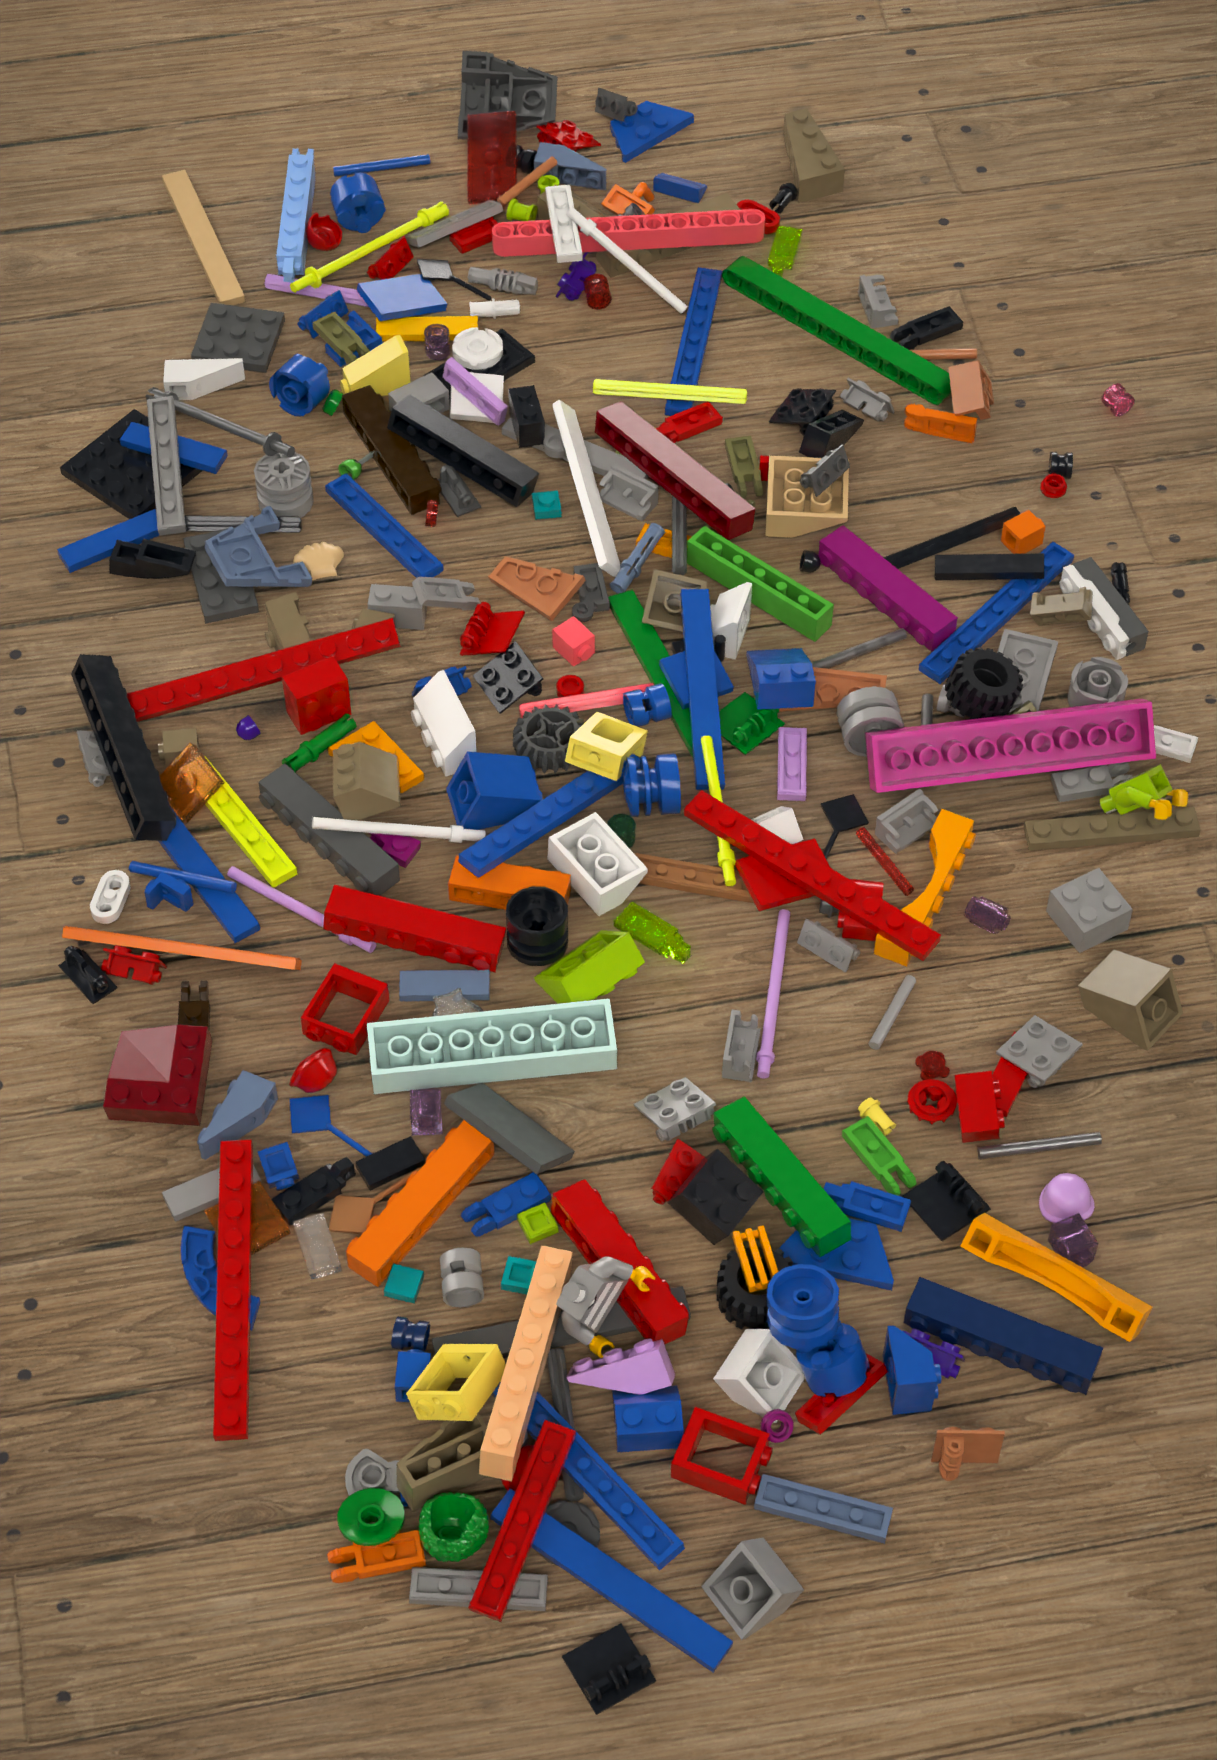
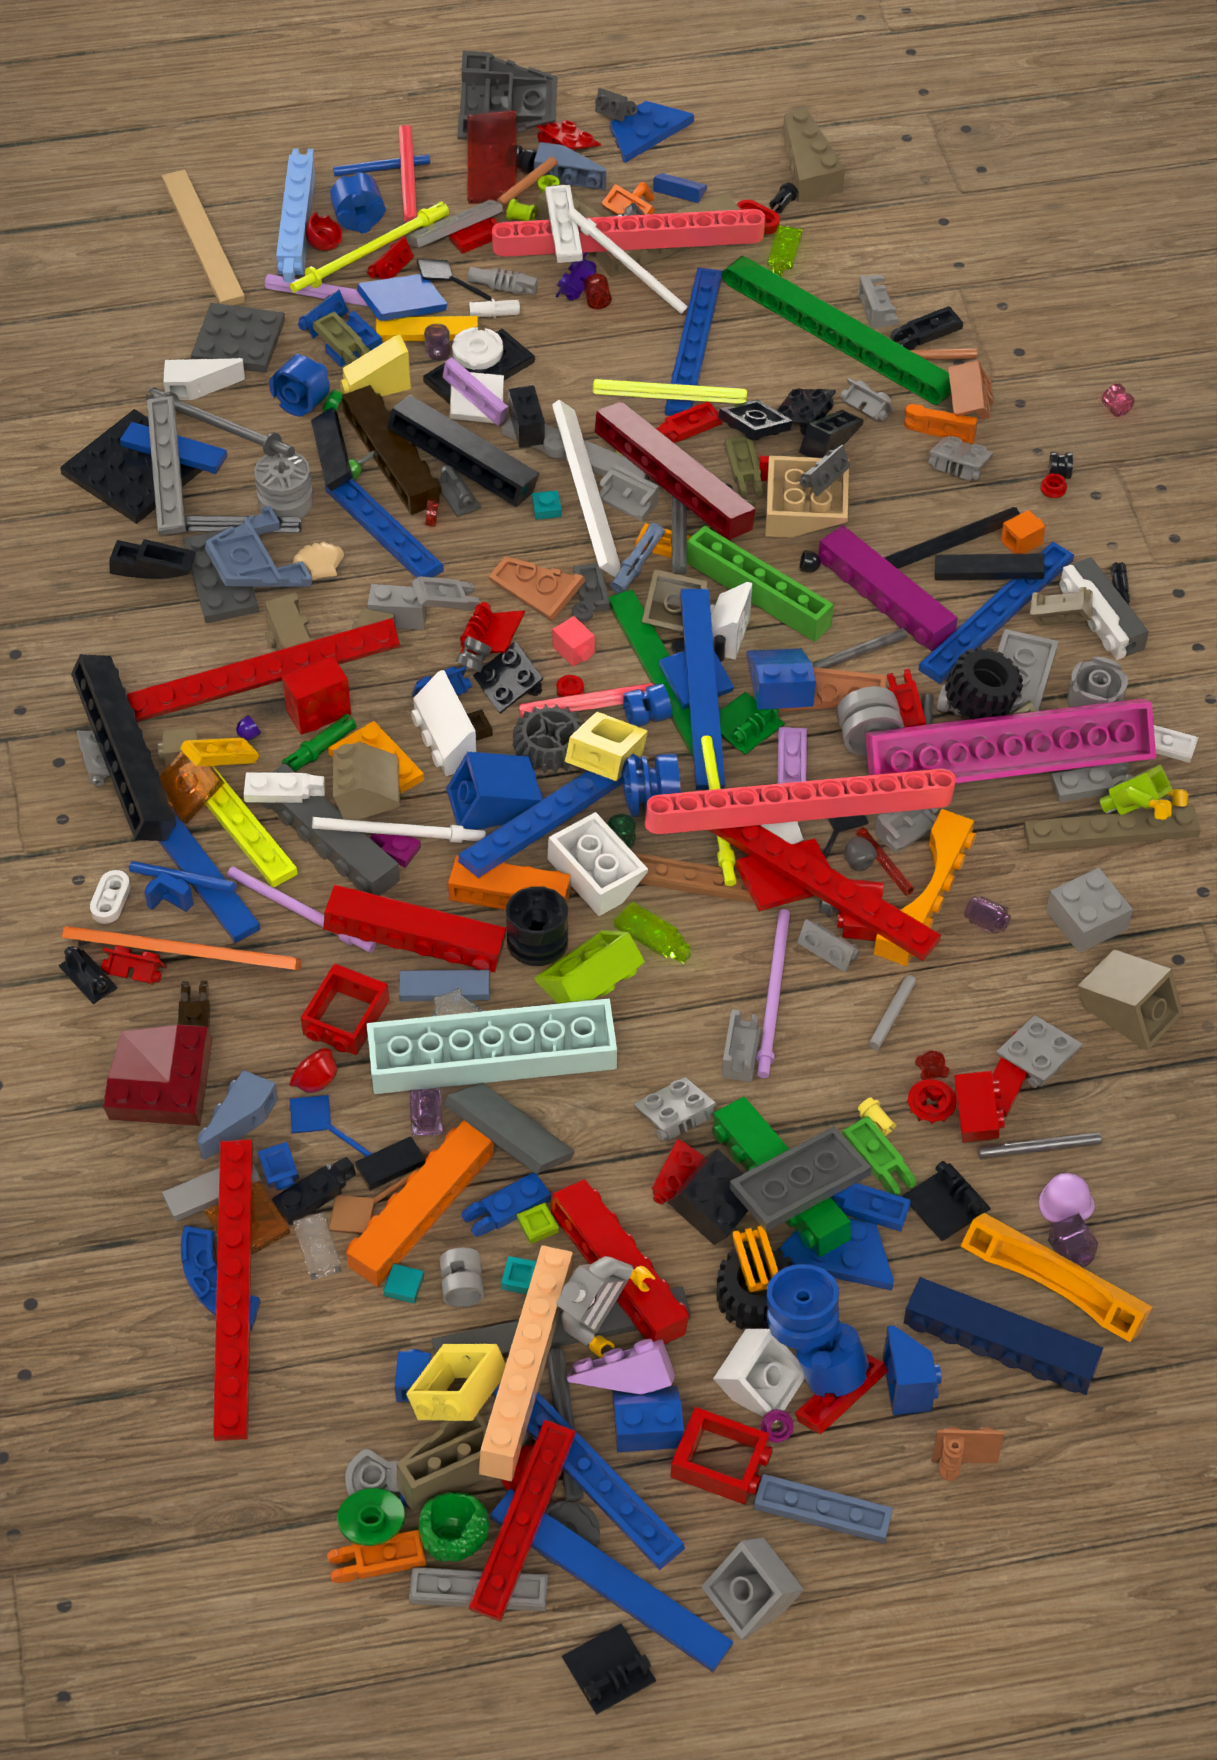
(102, 543): blue tile -> none
(219, 752): none -> yellow tile
(282, 787): none -> white hinge
(331, 449): none -> black tile
(407, 173): none -> coral axle
(410, 1335): dark blue wheel -> none
(426, 389): light grey brick -> none
(471, 660): none -> dark grey wheel
(480, 724): none -> dark brown tile
(755, 419): none -> black plate
(799, 801): none -> coral beam
(800, 1178): none -> dark grey plate
(860, 853): none -> dark grey piece
(908, 699): none -> red hinge
(944, 1355): dark purple hinge -> none
(953, 449): none -> light grey hinge

